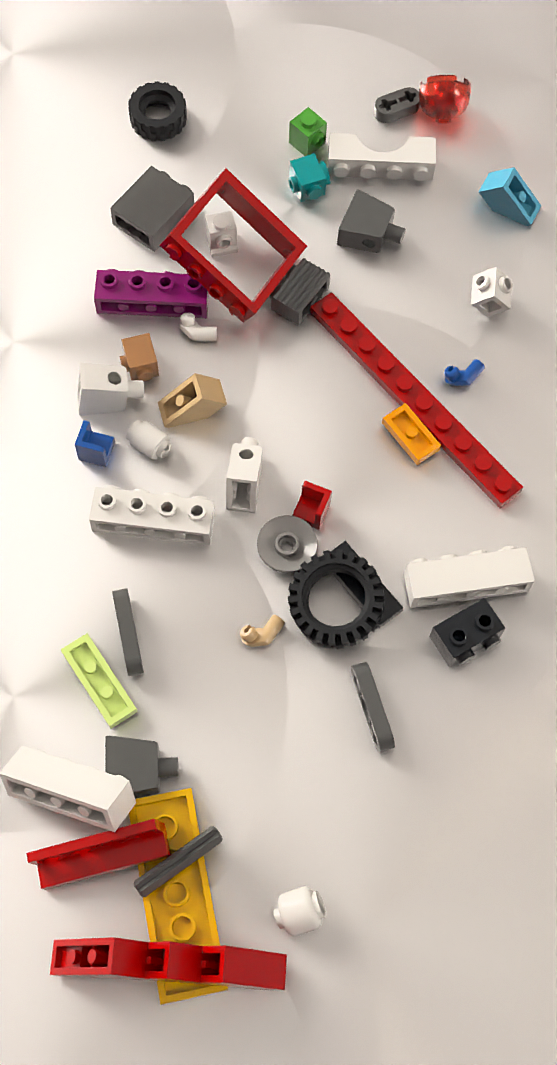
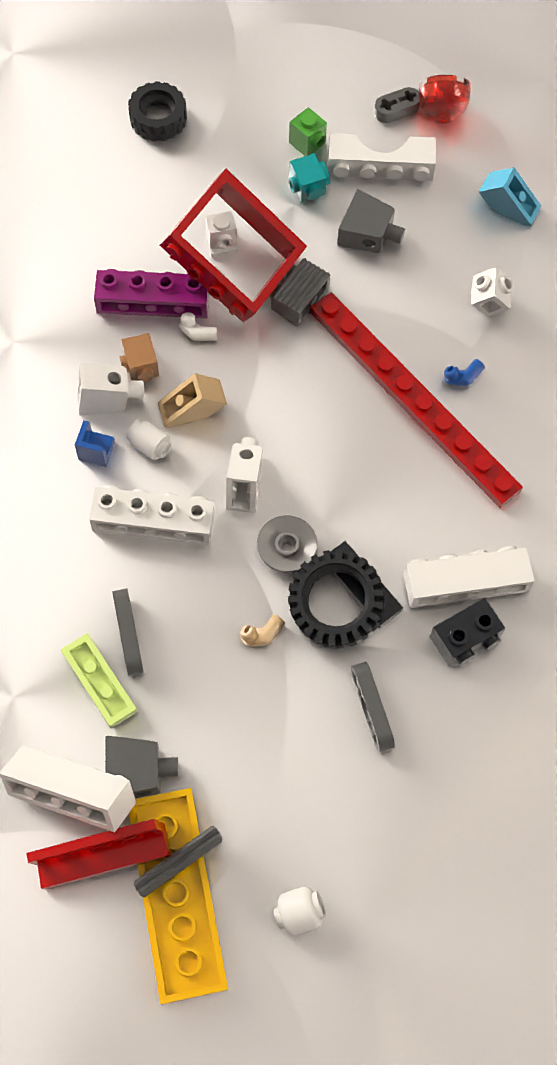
(152, 207): dark grey brick -> none
(169, 962): red arch -> none
(313, 504): red panel -> none
(411, 434): light orange plate -> none

